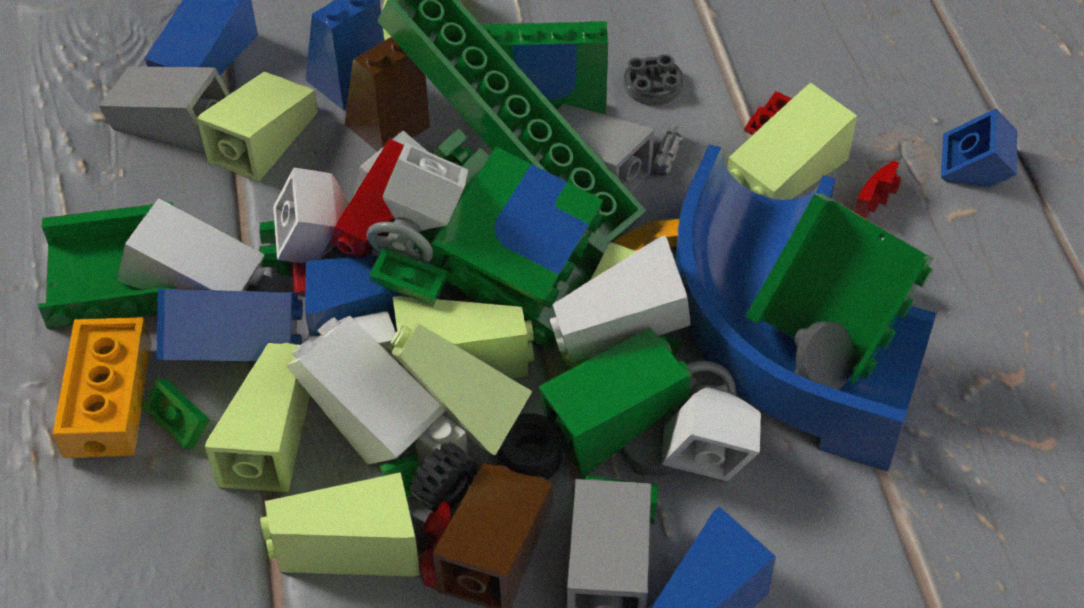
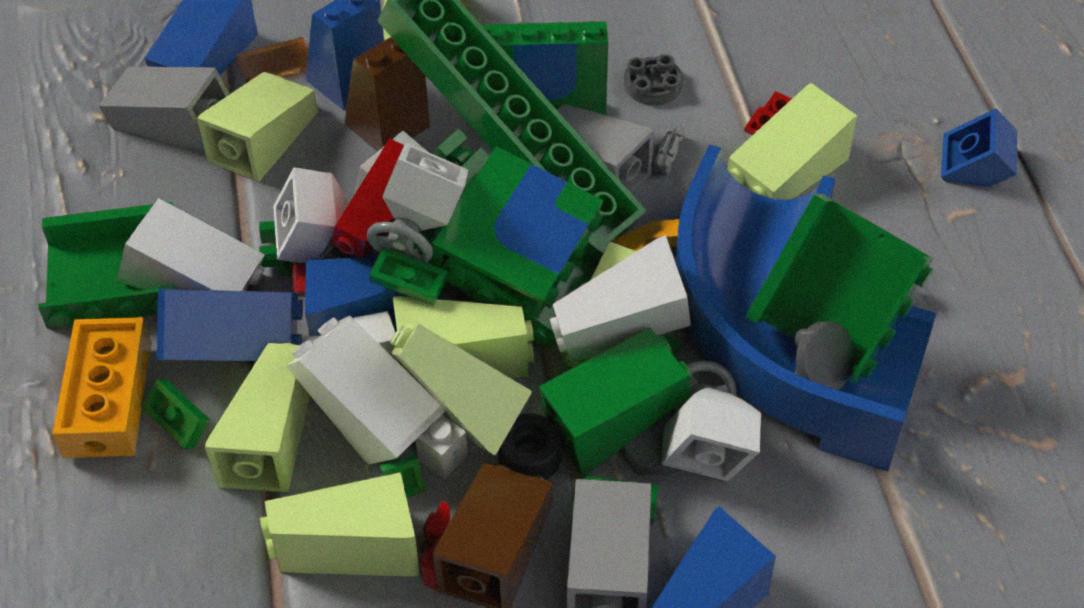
(277, 59): none -> clear orange window
(444, 476): black tyre -> none
(878, 189): red slope -> none

